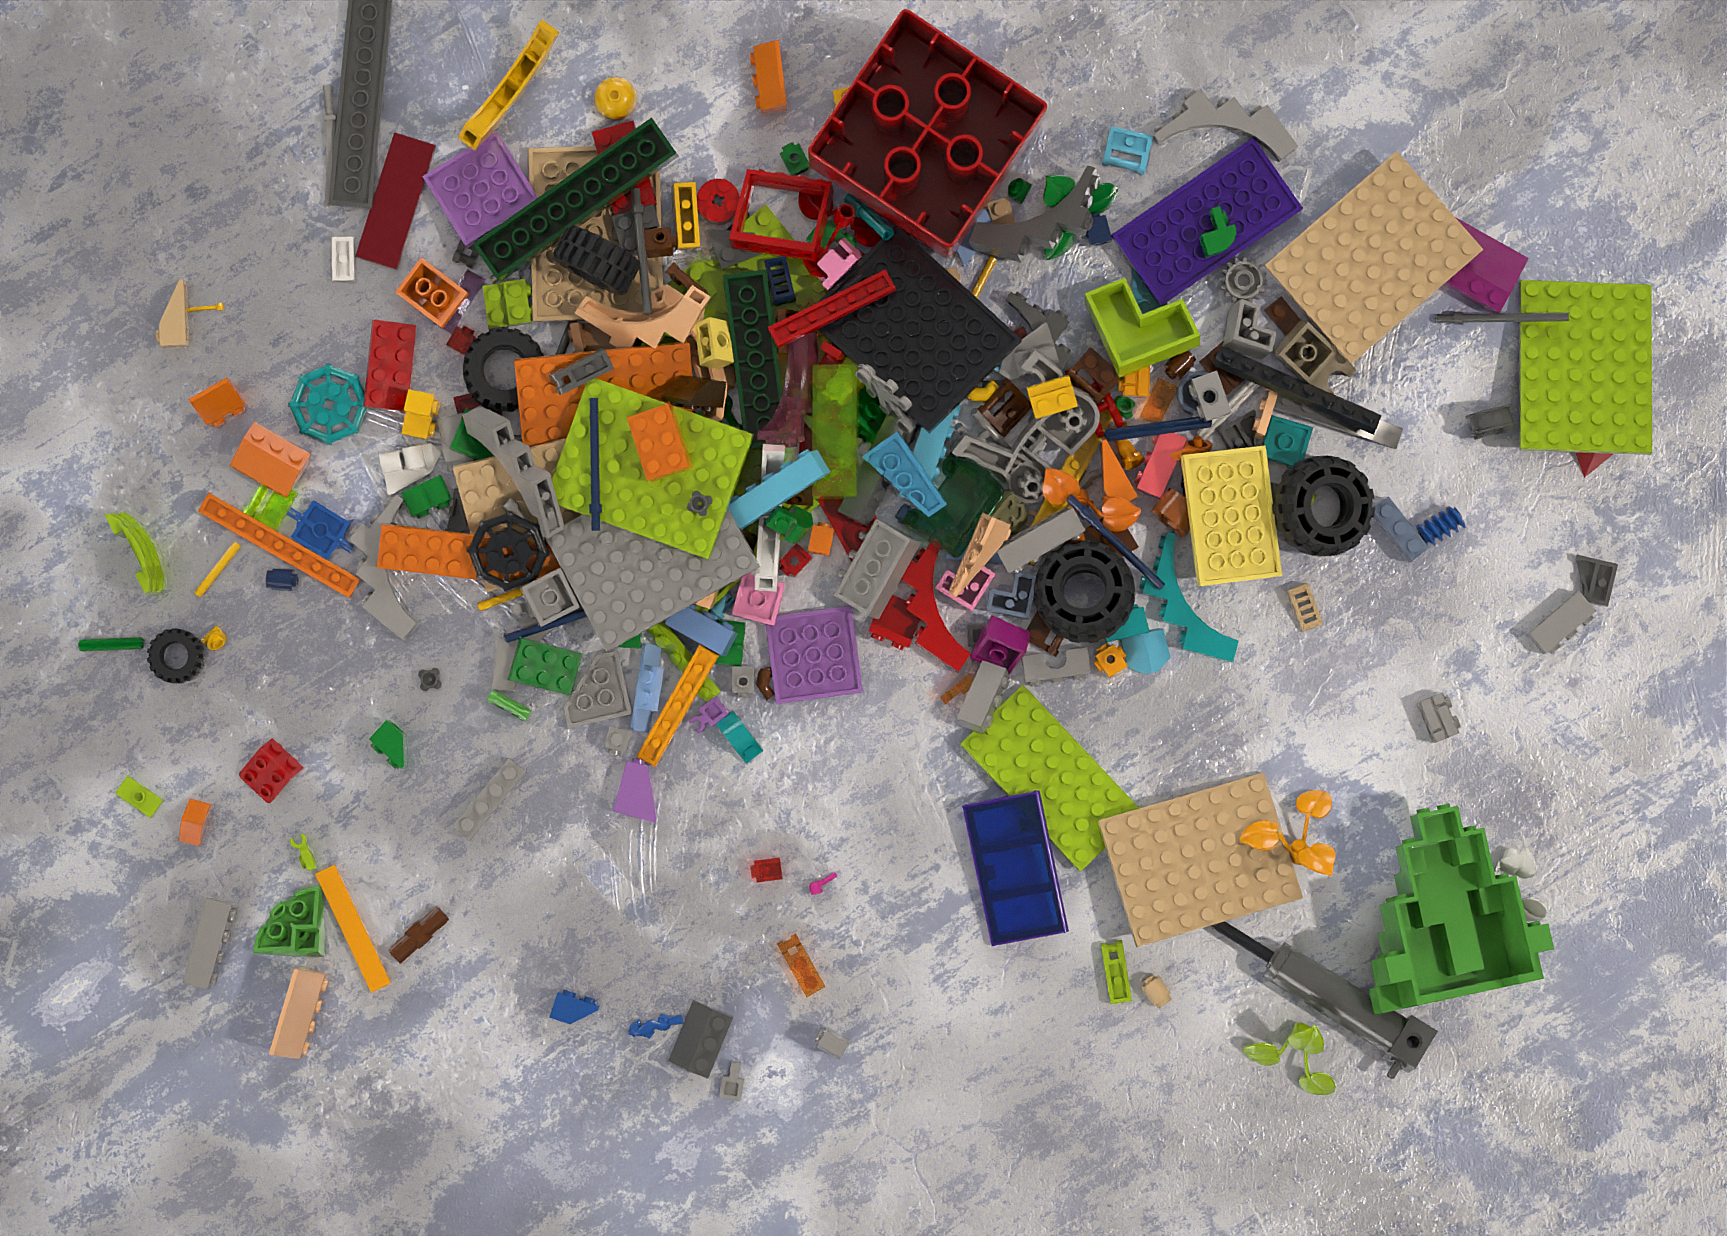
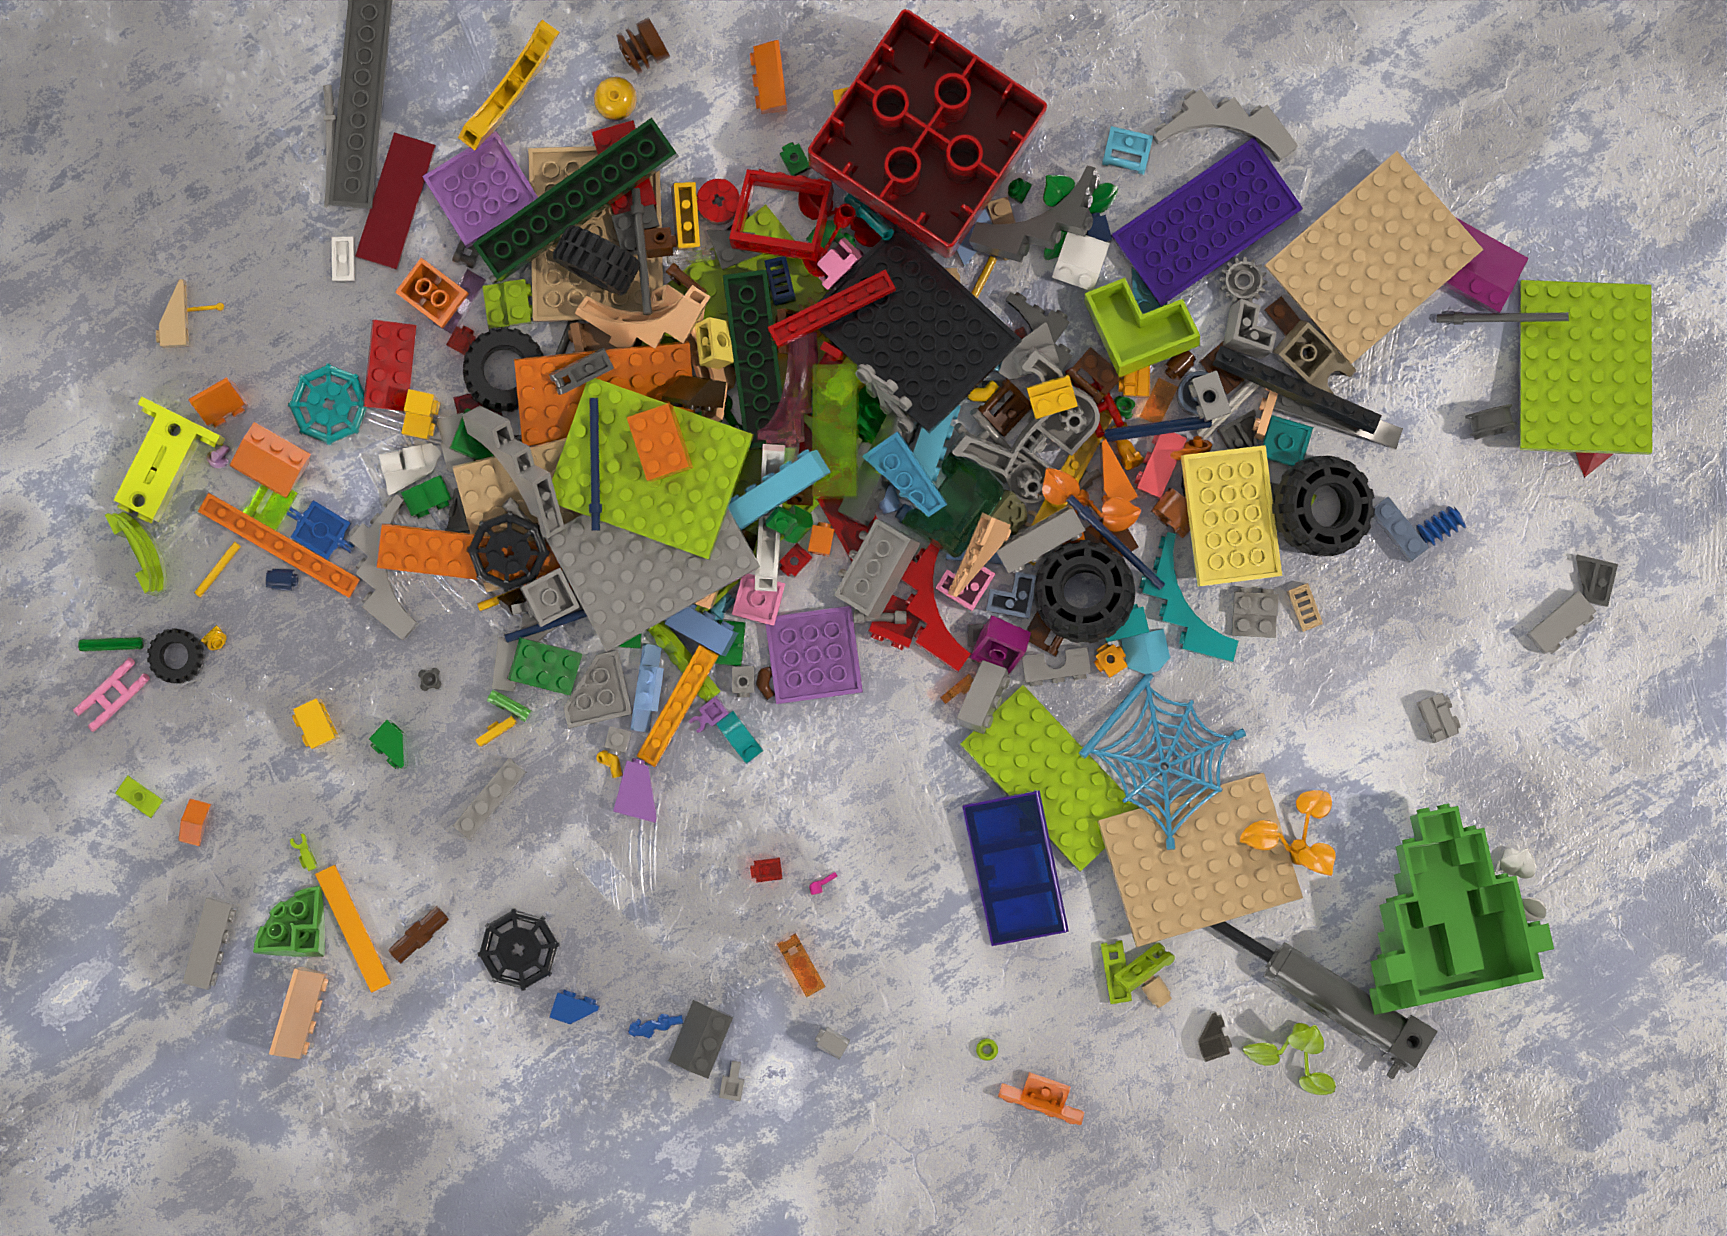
(126, 694): none -> bright pink piece
(161, 461): none -> neon yellow brick
(217, 457): none -> lavender plate
(270, 770): red bracket -> none
(315, 724): none -> yellow brick
(496, 730): none -> yellow plate
(511, 598): none -> dark brown slope
(513, 961): none -> black plate
(611, 761): none -> yellow arm
(642, 46): none -> reddish brown wheel
(693, 505): dark grey plate -> none
(890, 501): none -> light blue brick
(898, 617): none -> light grey bar
(994, 1049): none -> lime plate
(1044, 1096): none -> orange bracket
(1080, 260): none -> white slope
(1118, 712): none -> dark azure animal
(1144, 967): none -> lime plate
(1212, 1040): none -> clear smoke slope
(1217, 241): green brick -> none
(1255, 613): none -> light grey plate

